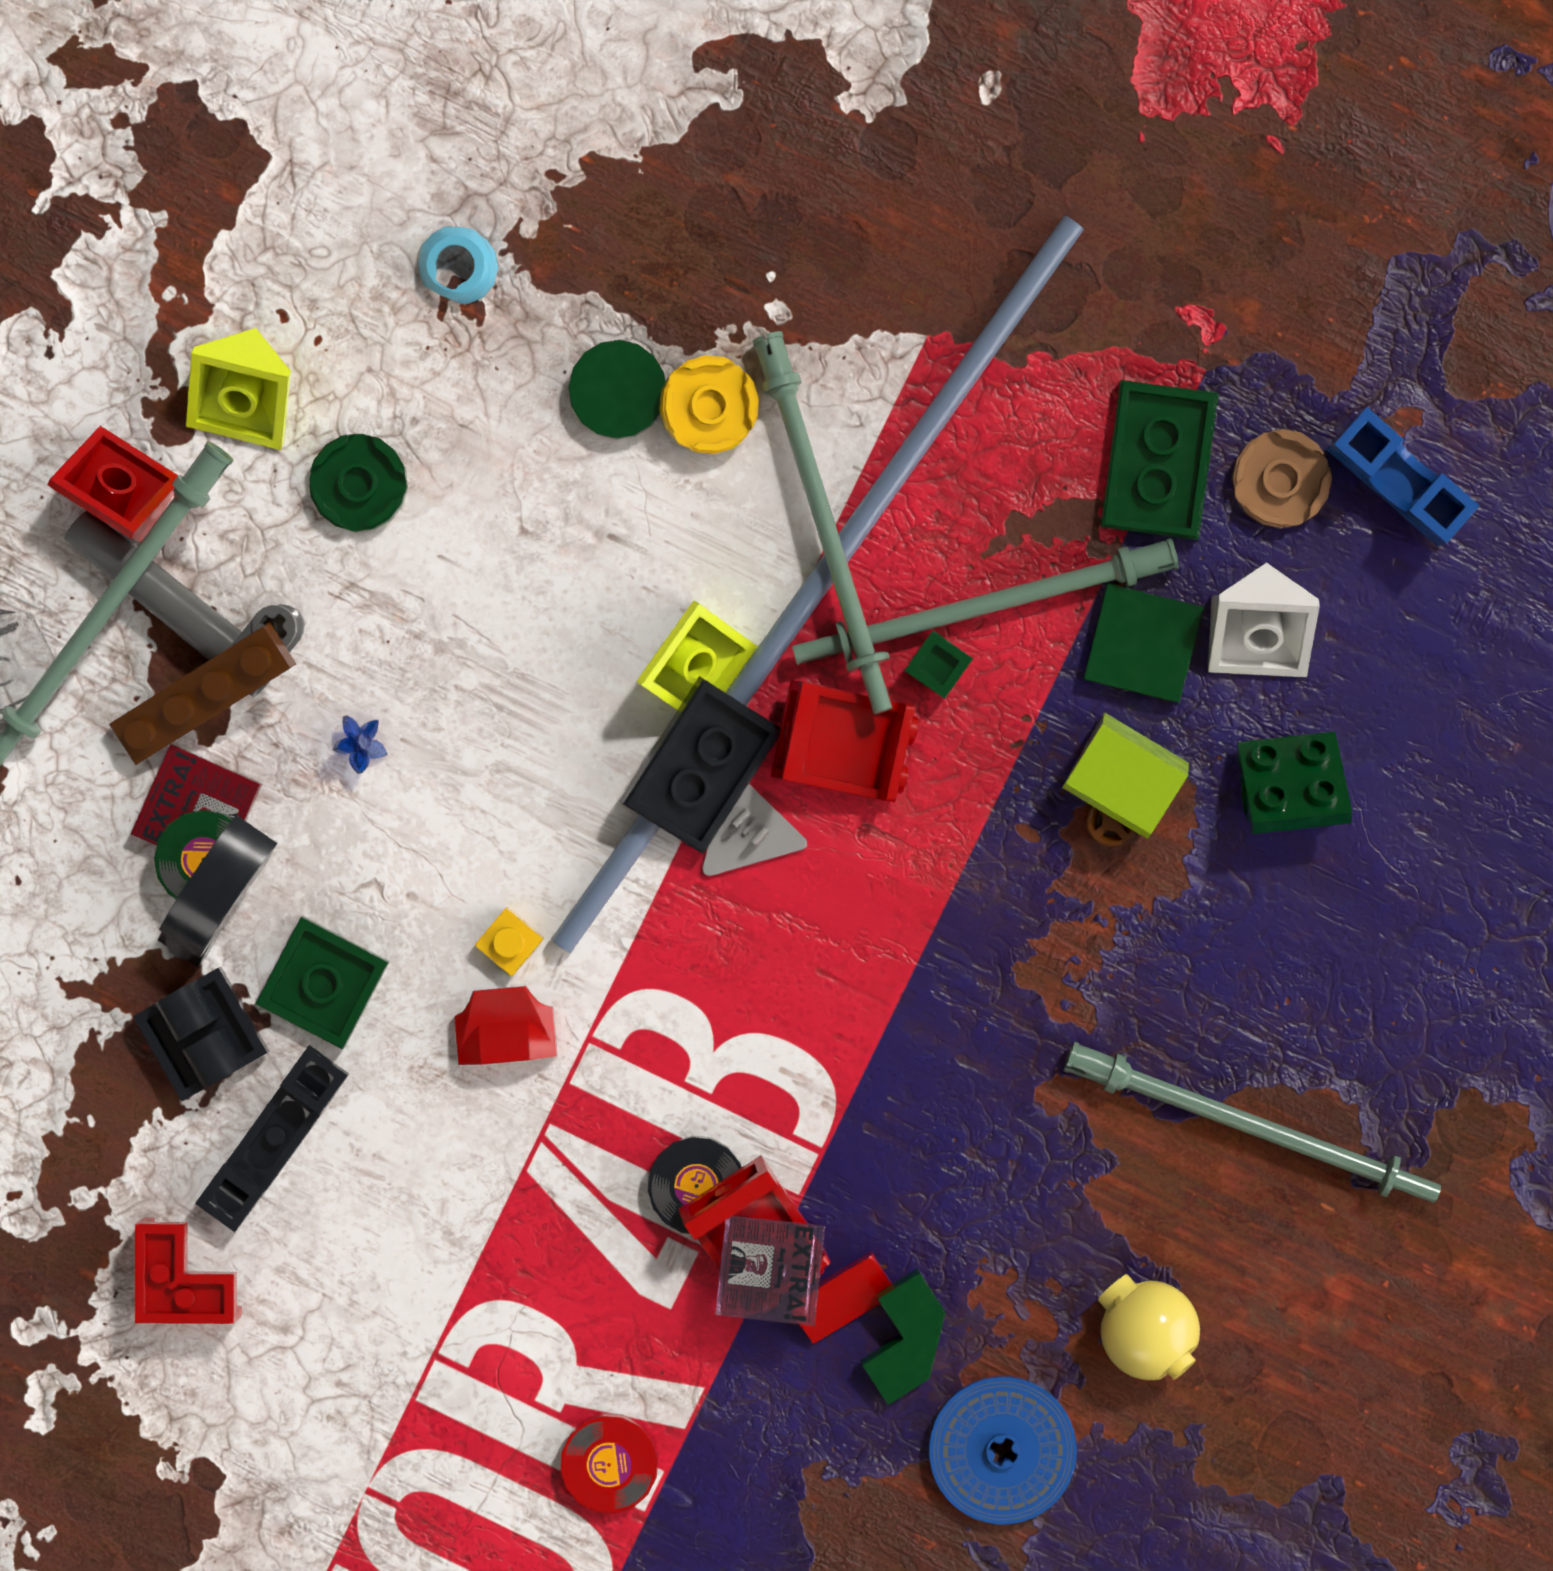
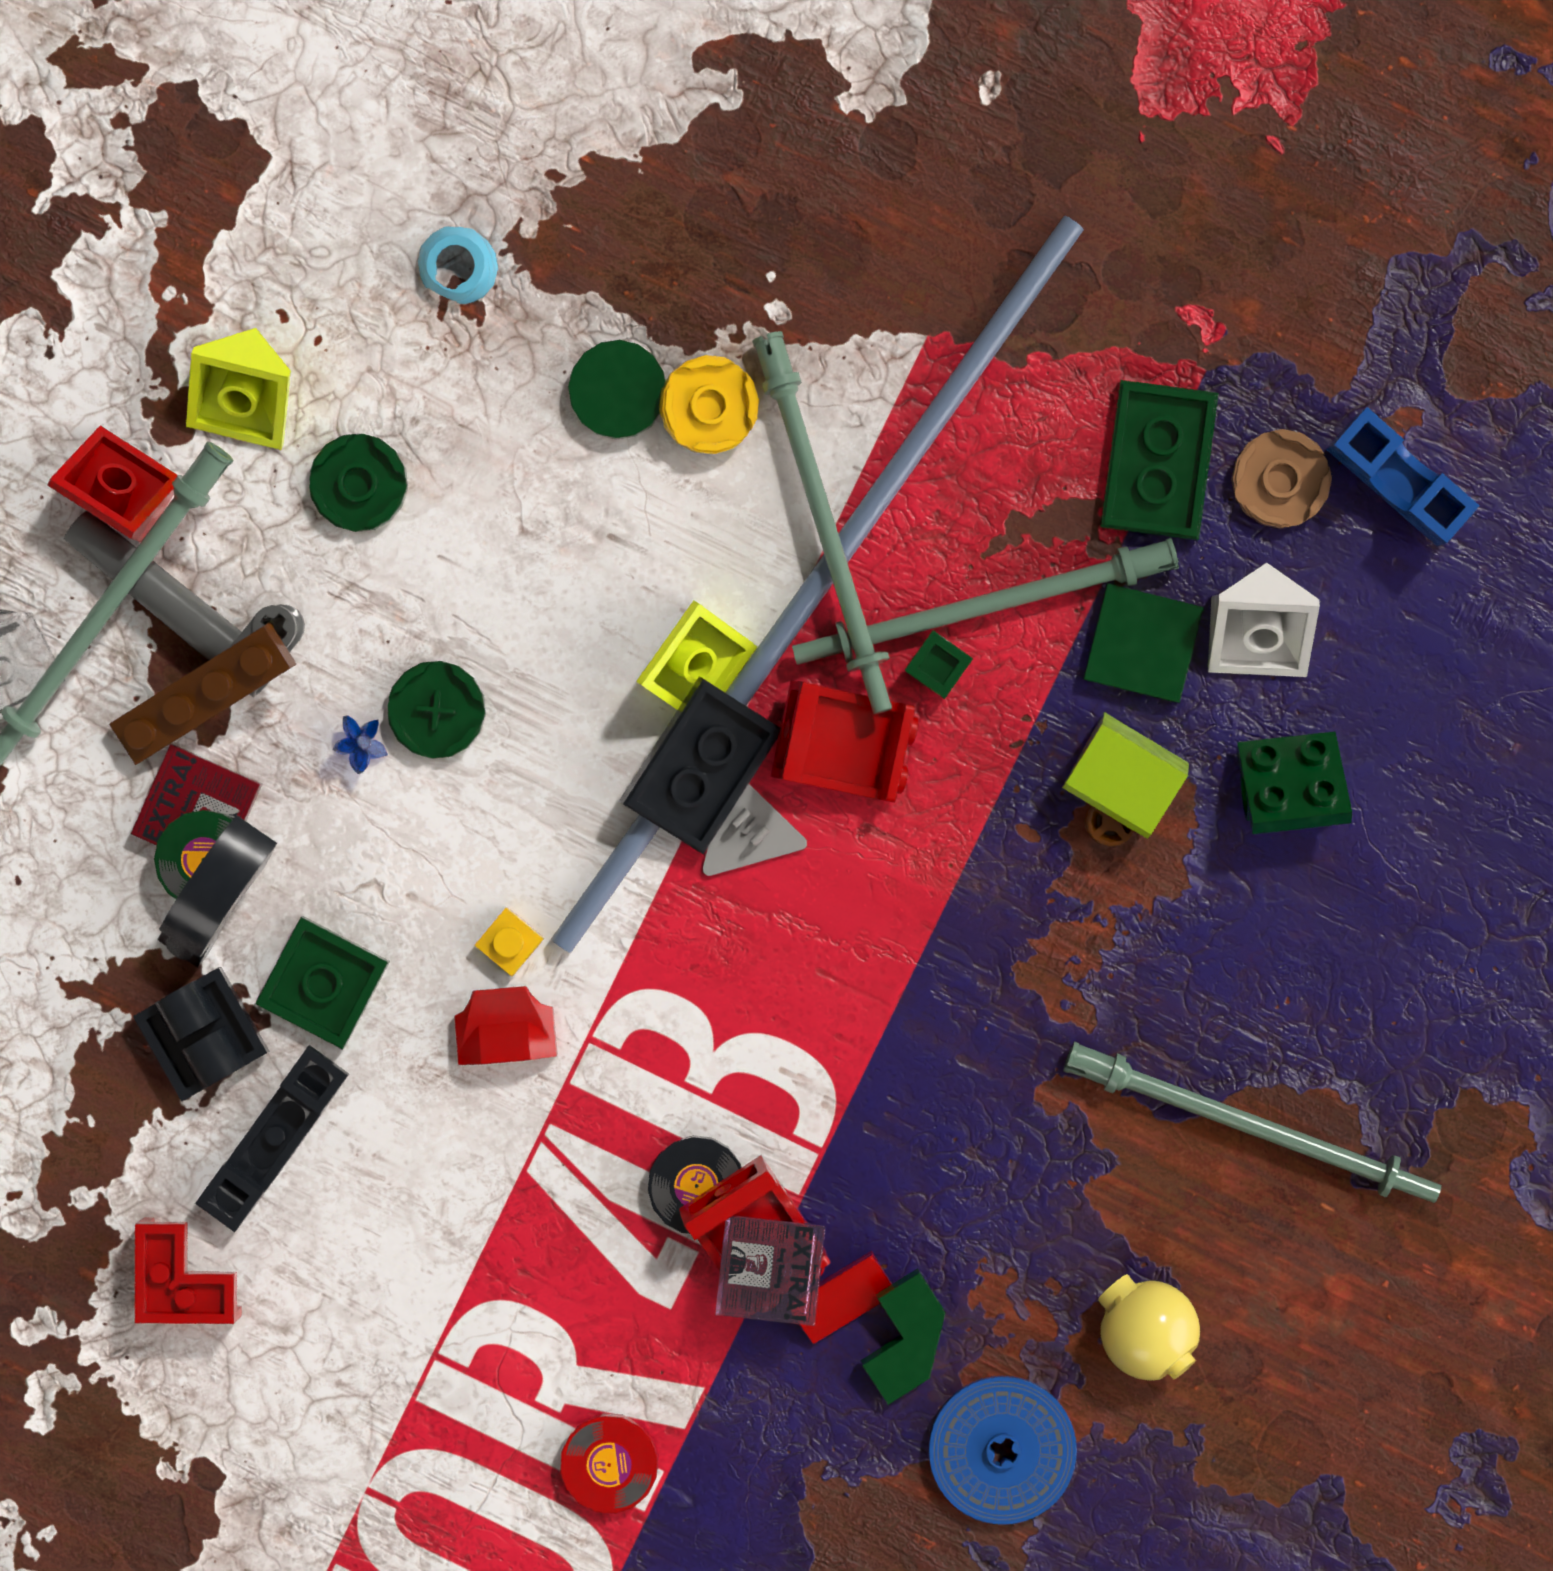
(436, 709): none -> dark green tile

